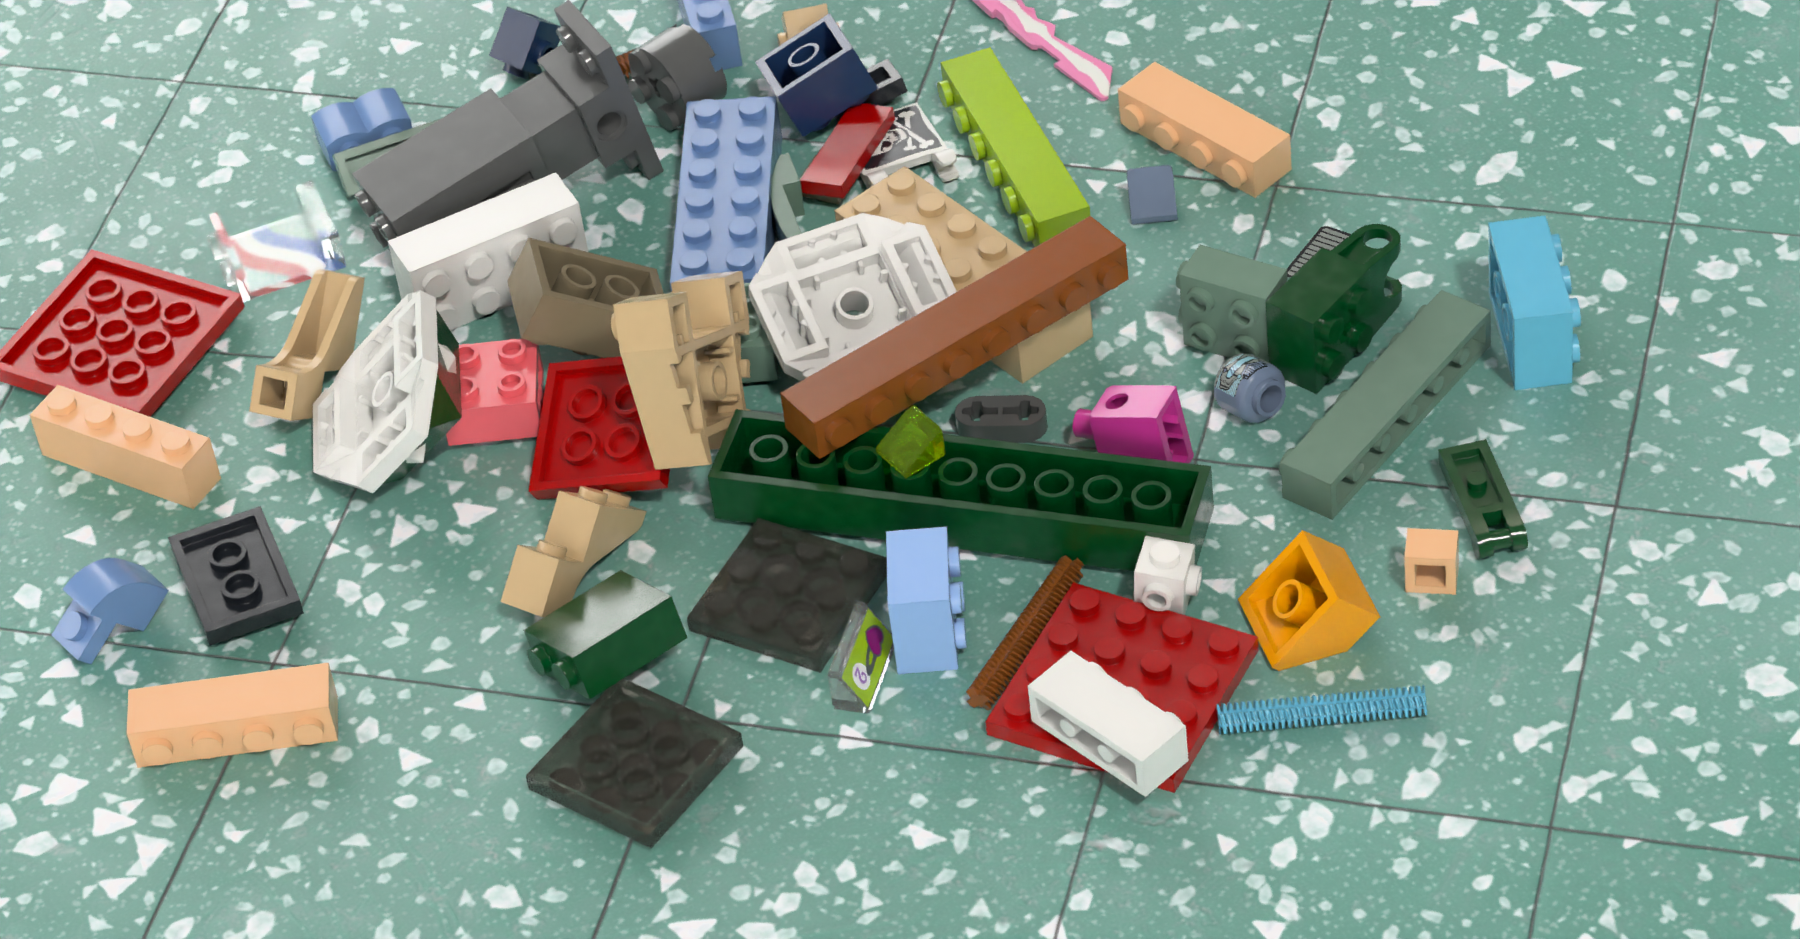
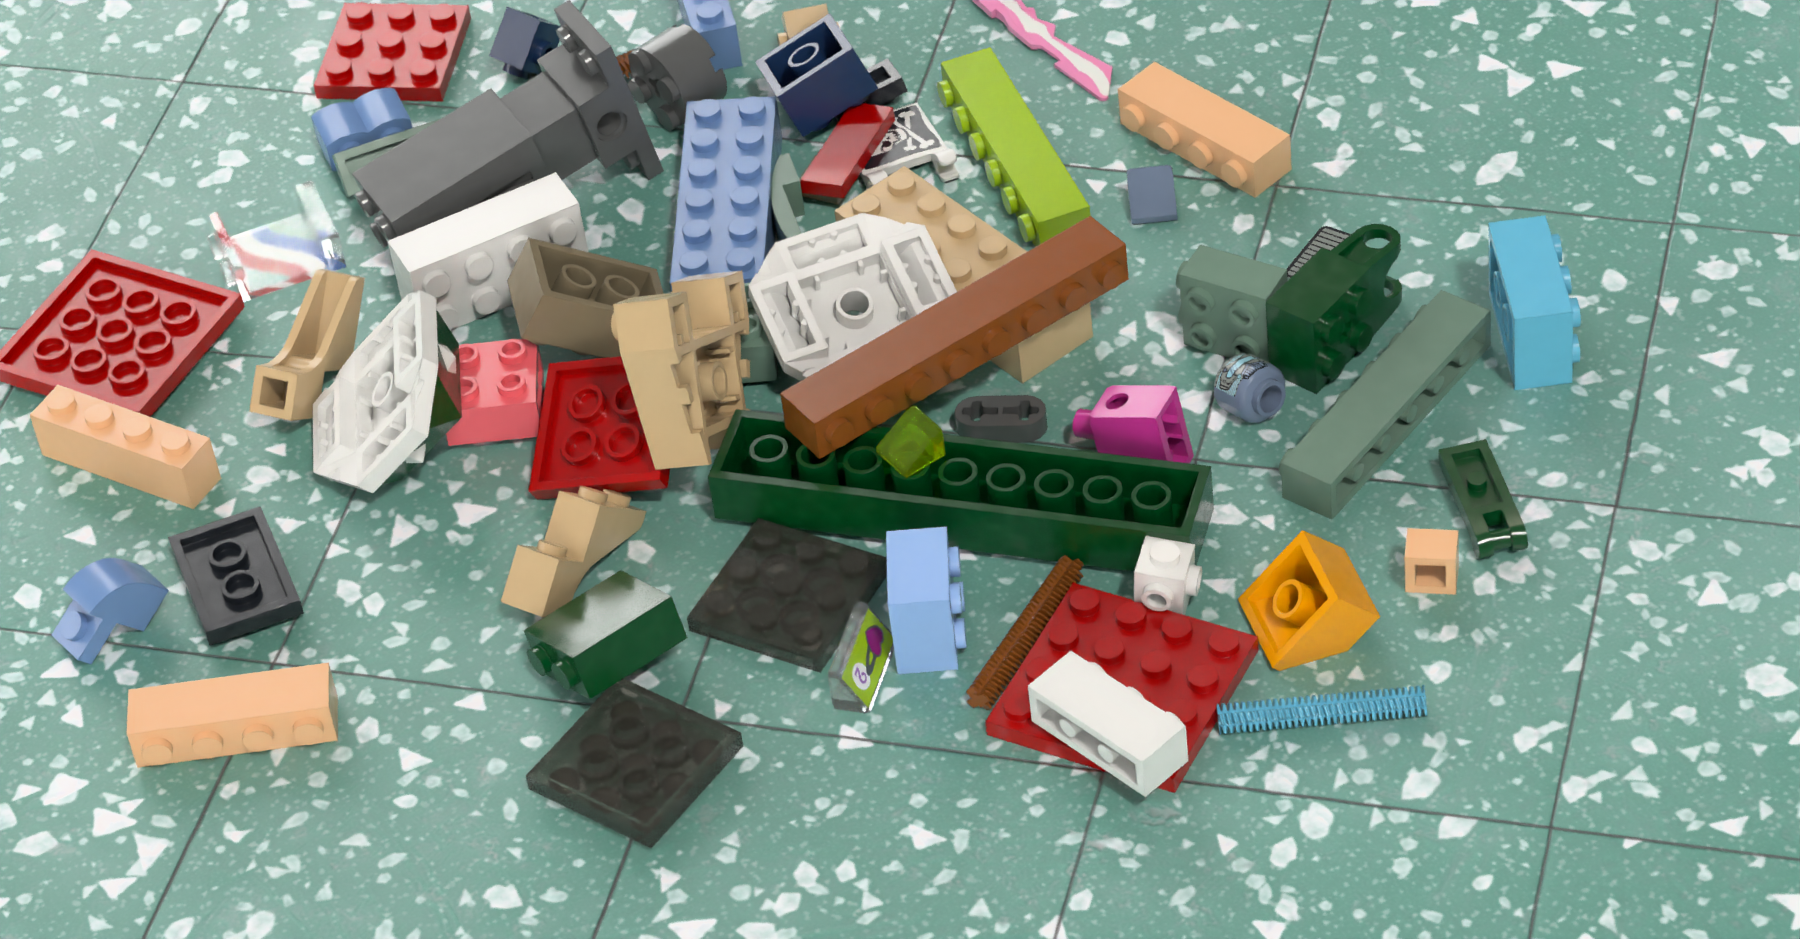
(393, 48): none -> plate

